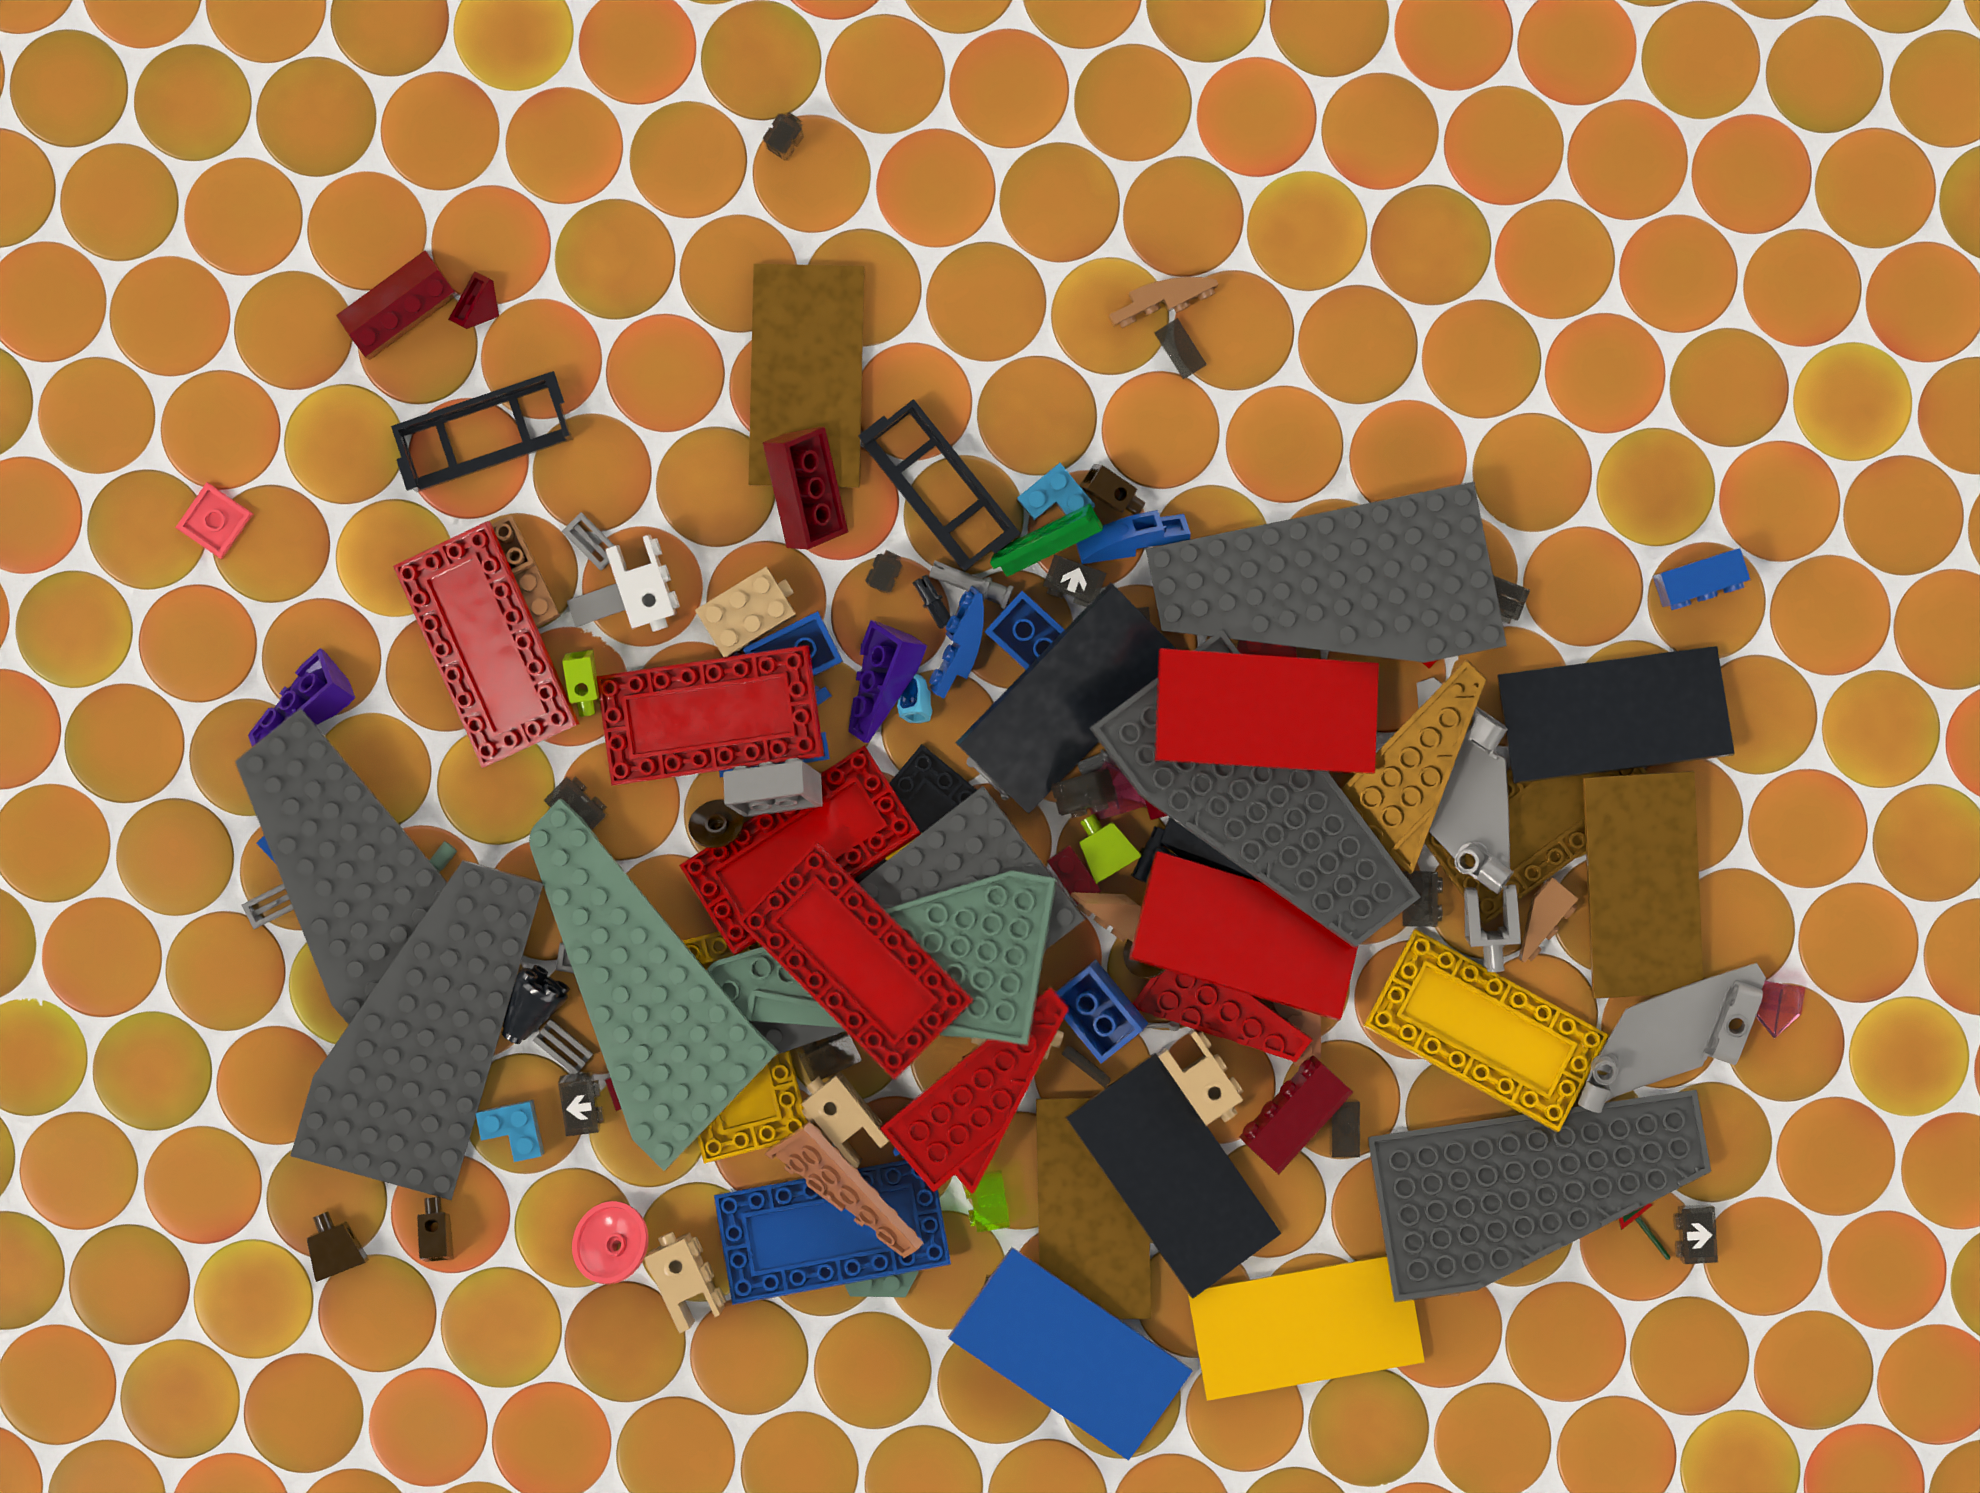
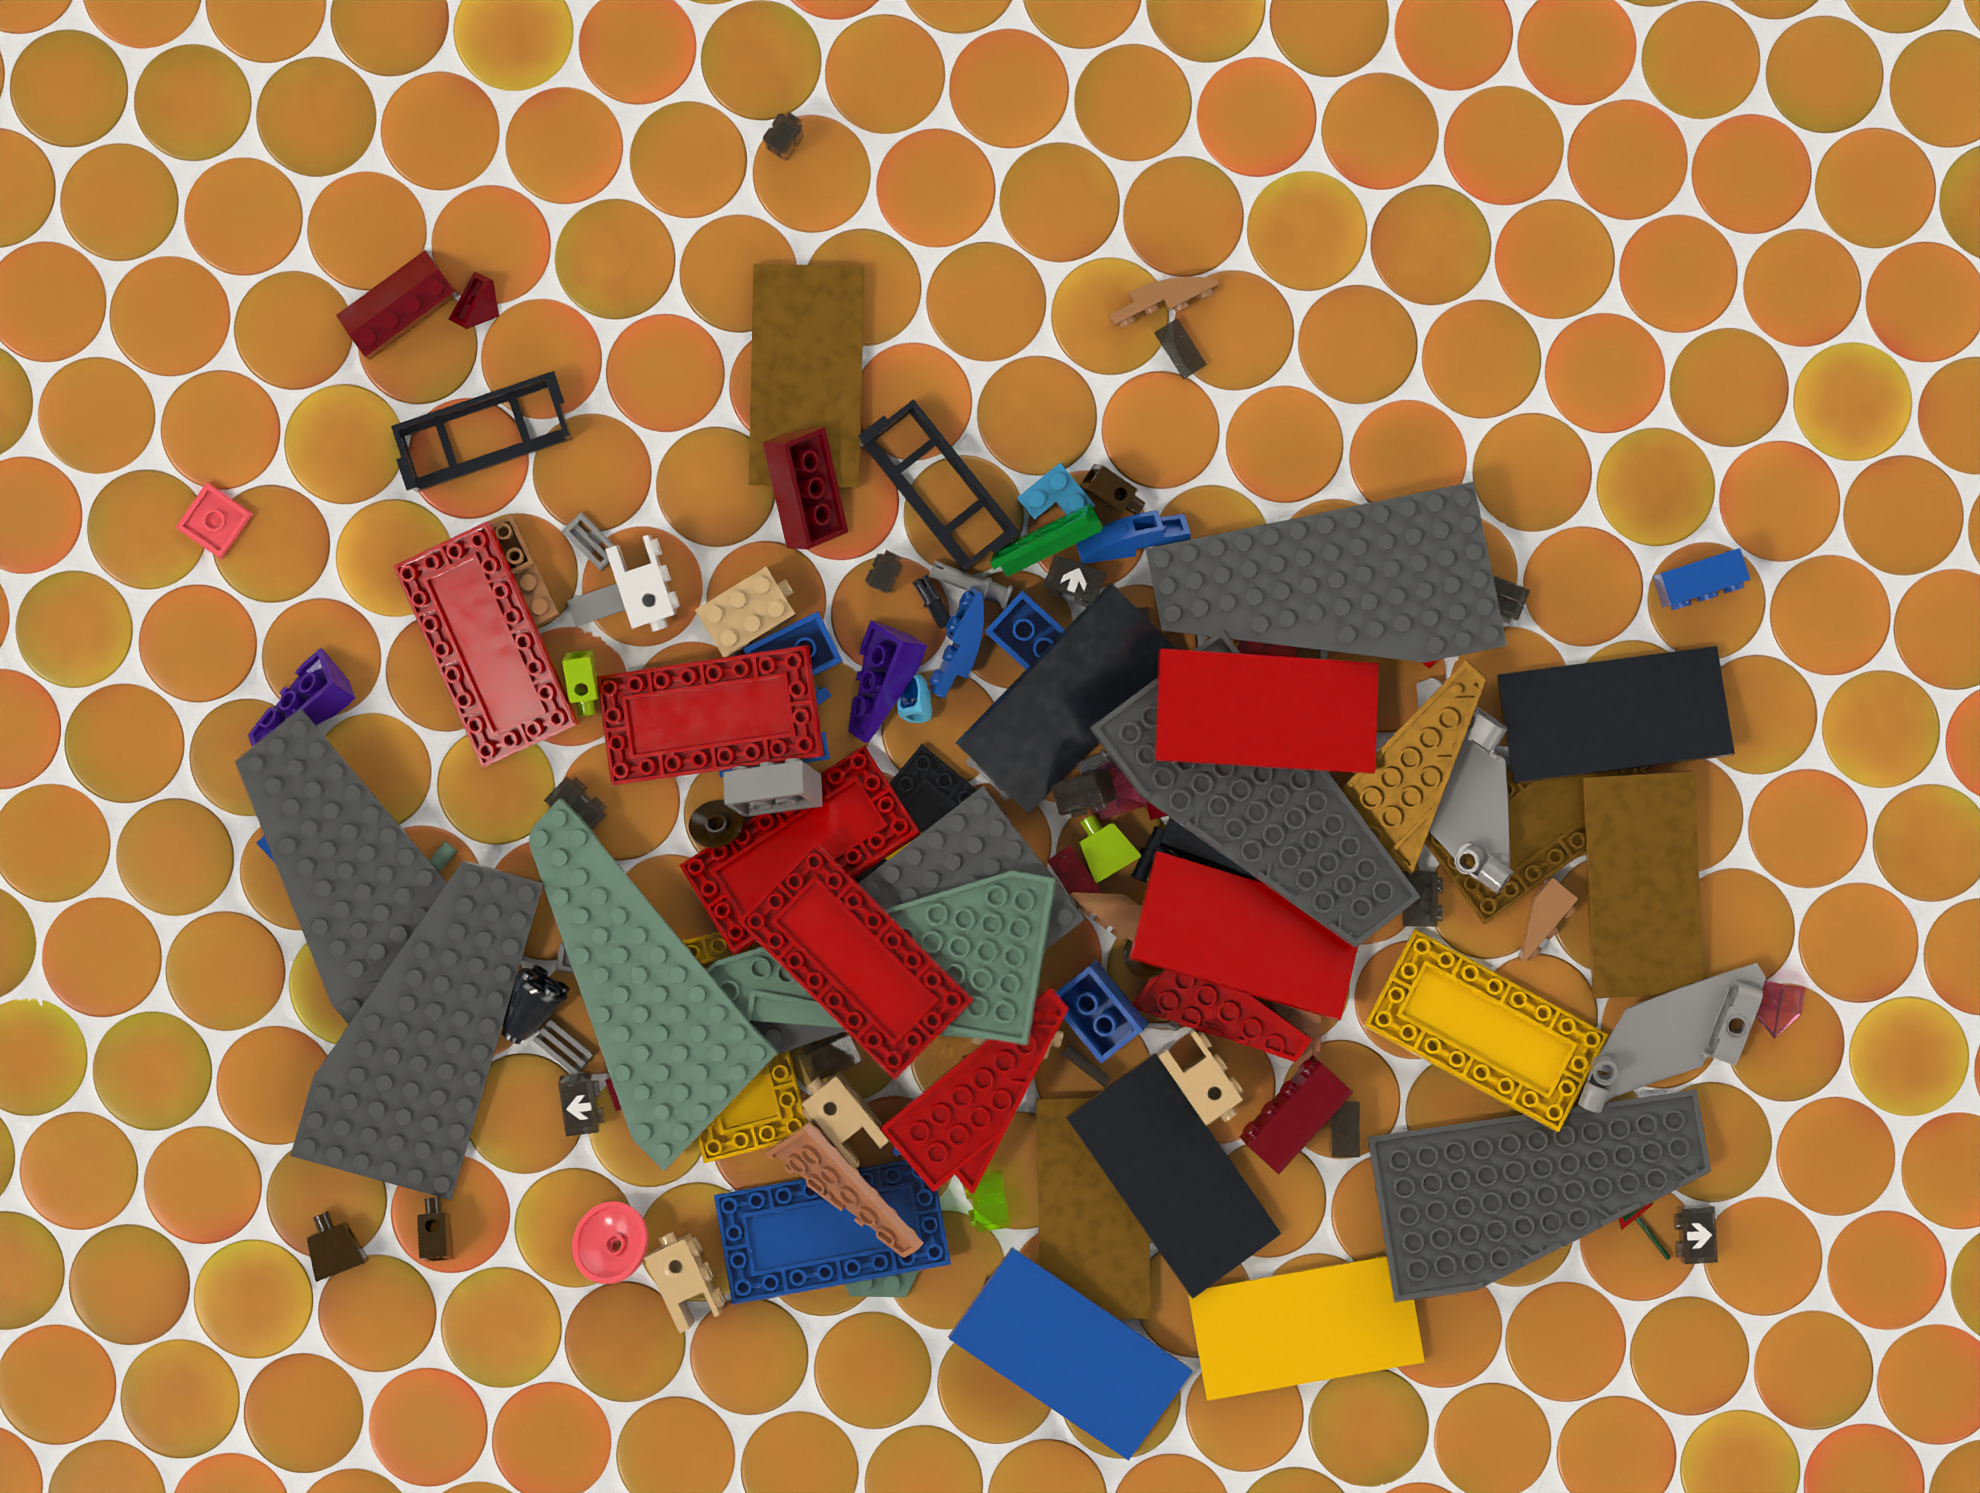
(251, 915): light grey tile -> none
(517, 1122): dark azure brick -> none
(1492, 940): light grey piece -> none

